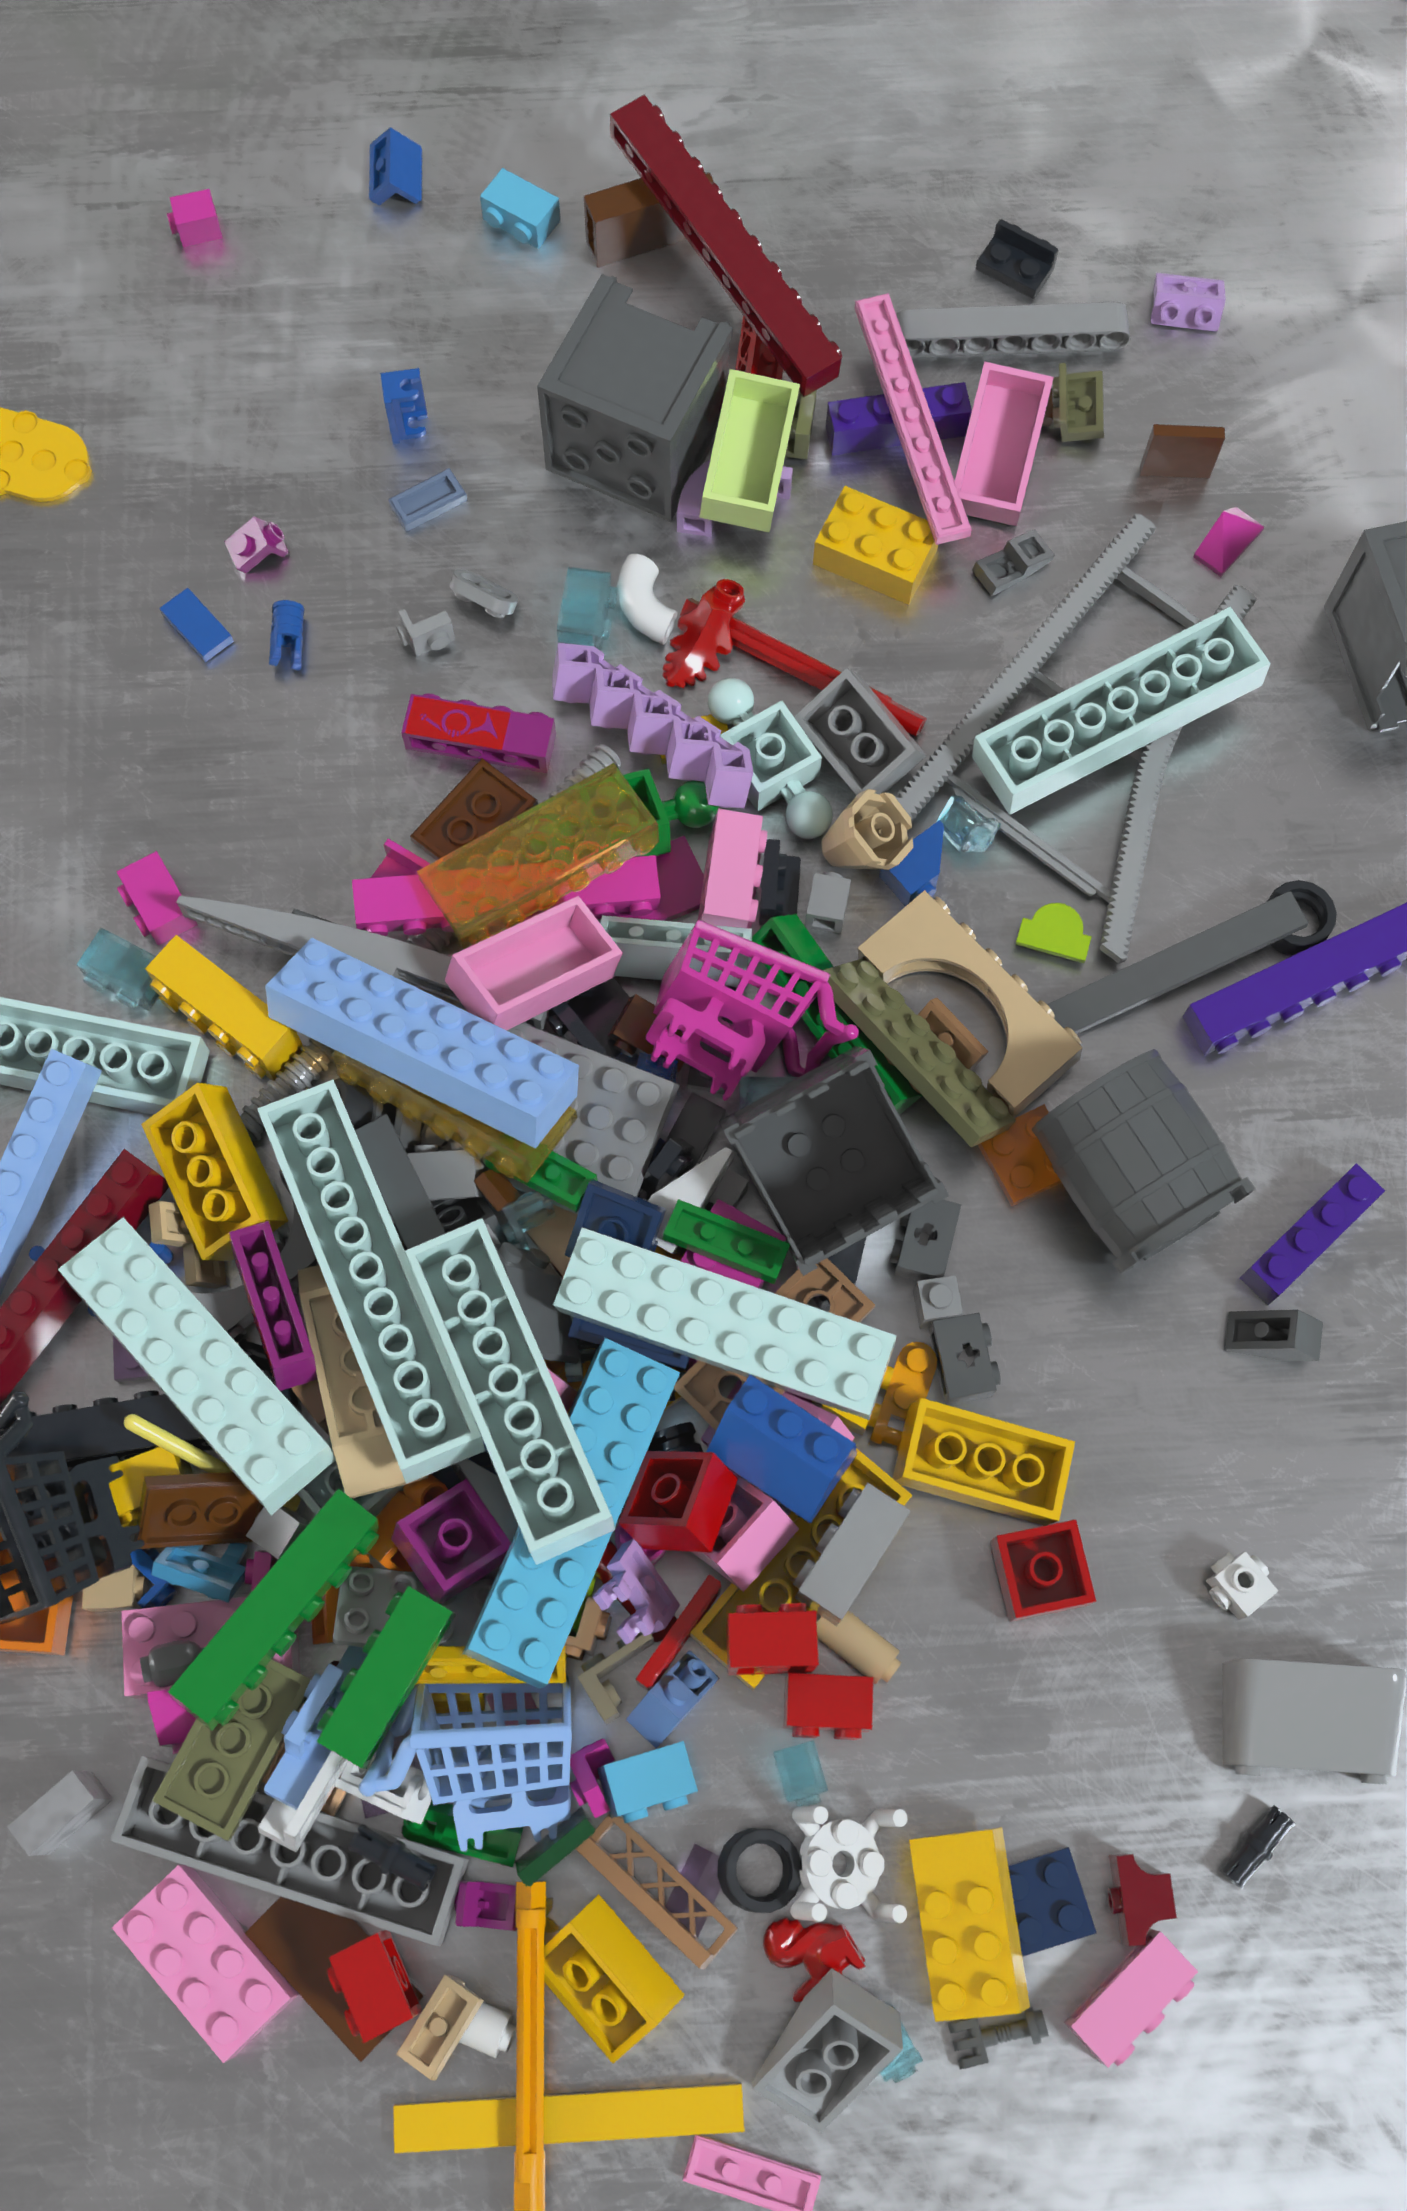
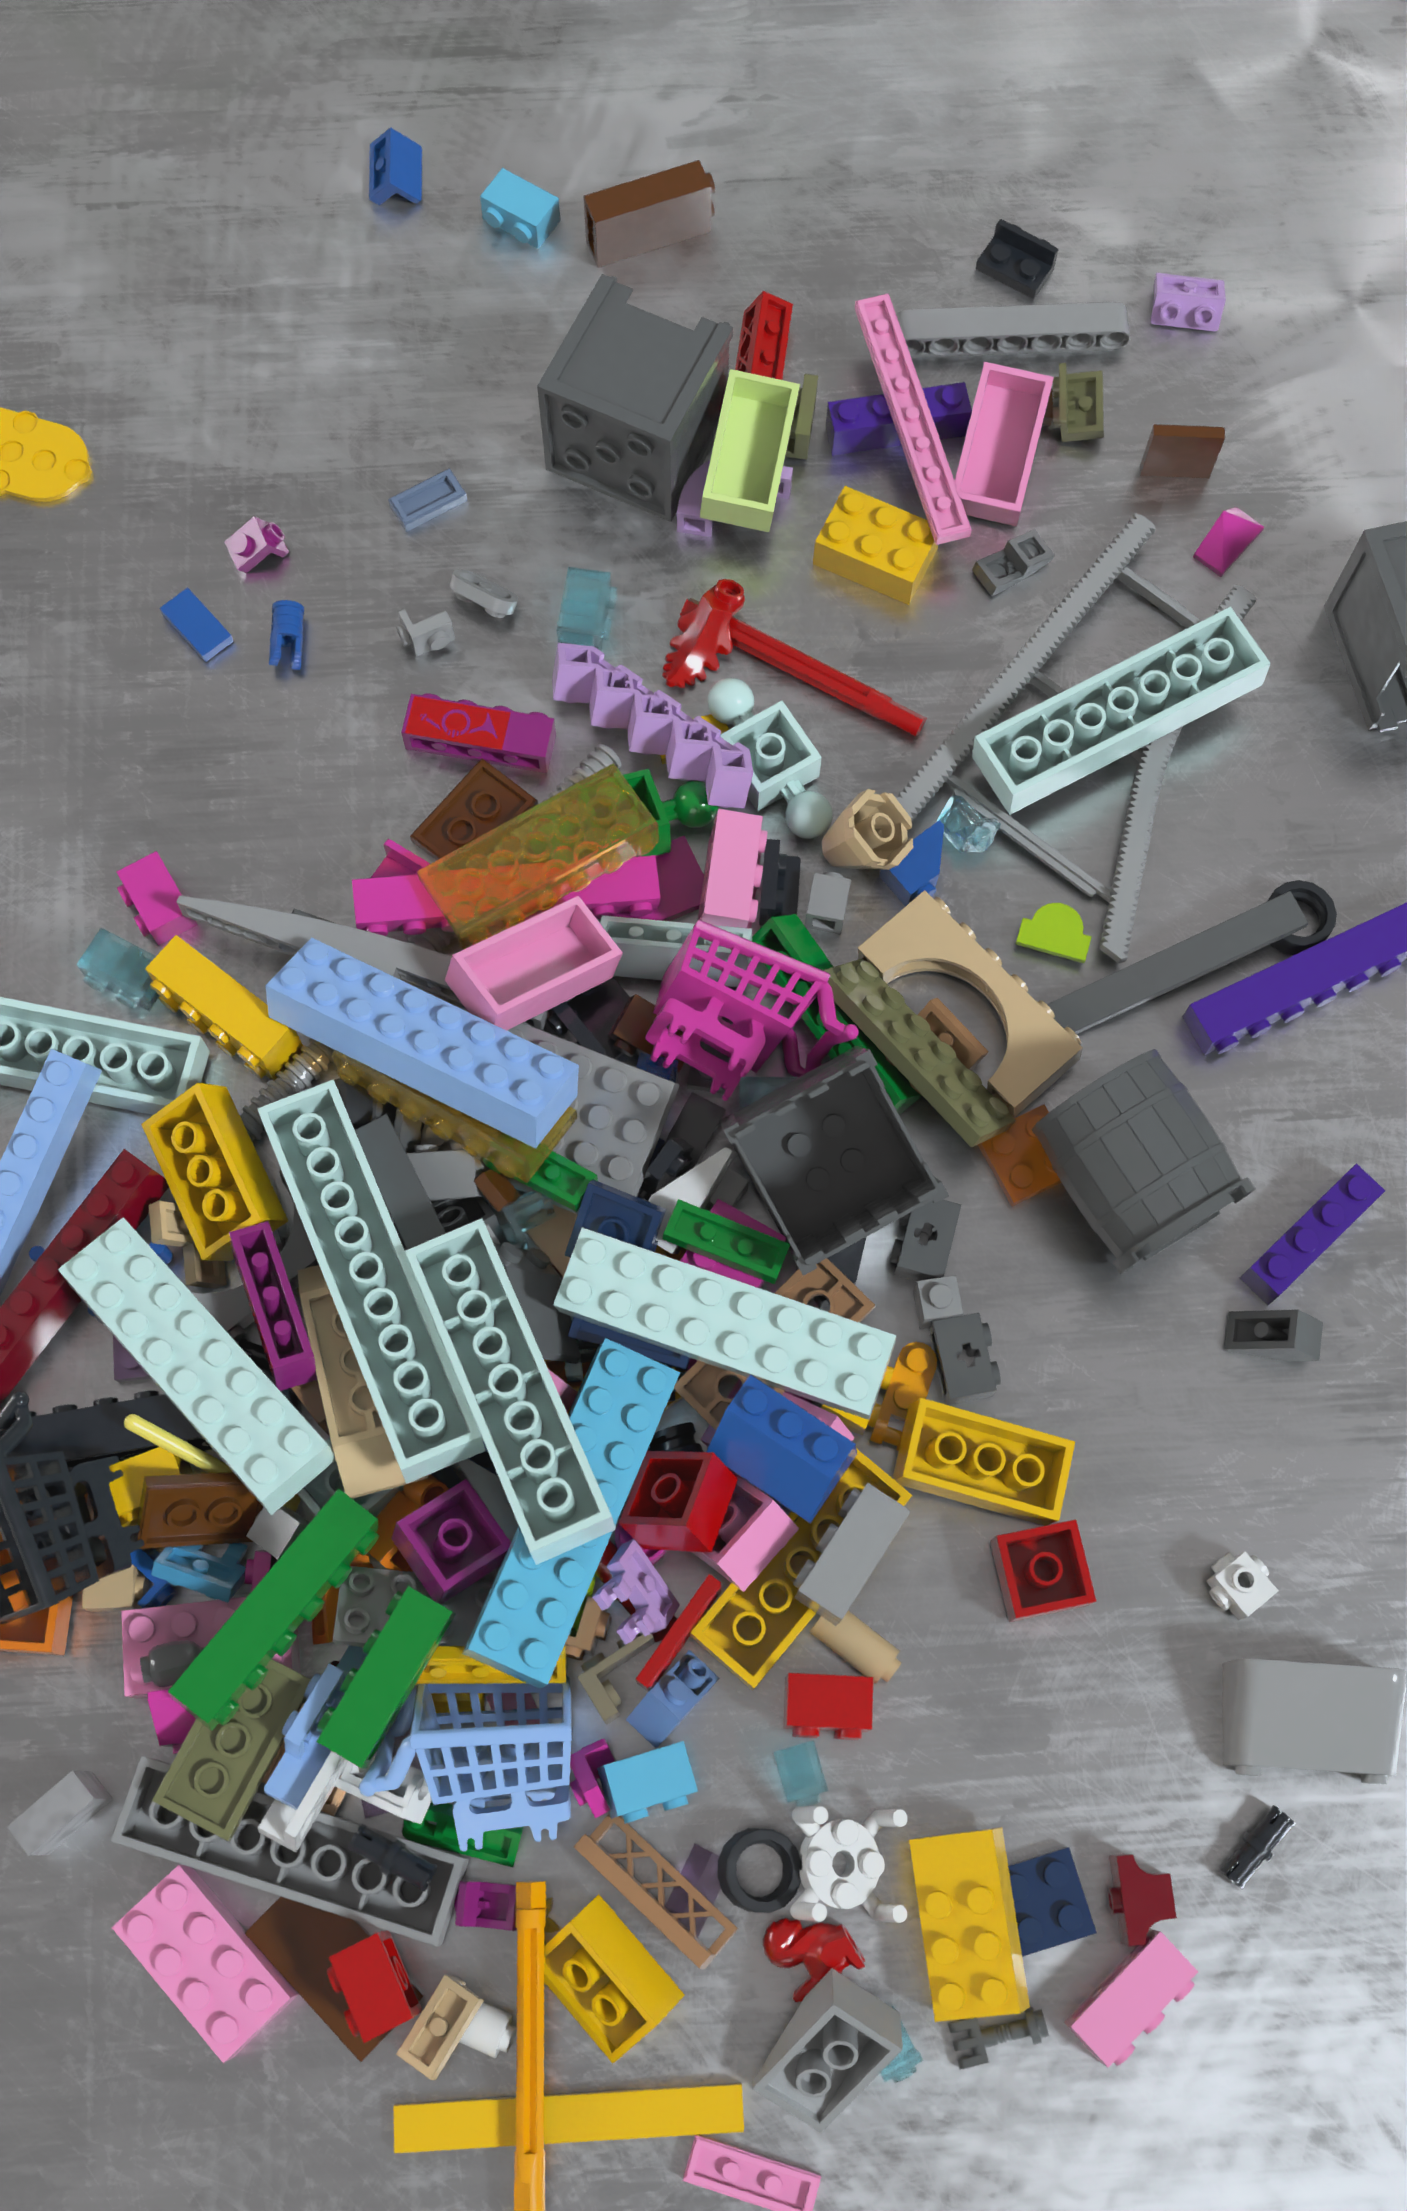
(194, 218): dark pink brick -> none
(404, 403): blue hinge -> none
(549, 1852): dark green tile -> none
(639, 601): white cylinder -> none
(725, 245): dark red brick -> none
(771, 1640): red brick -> none
(859, 735): light grey brick -> none

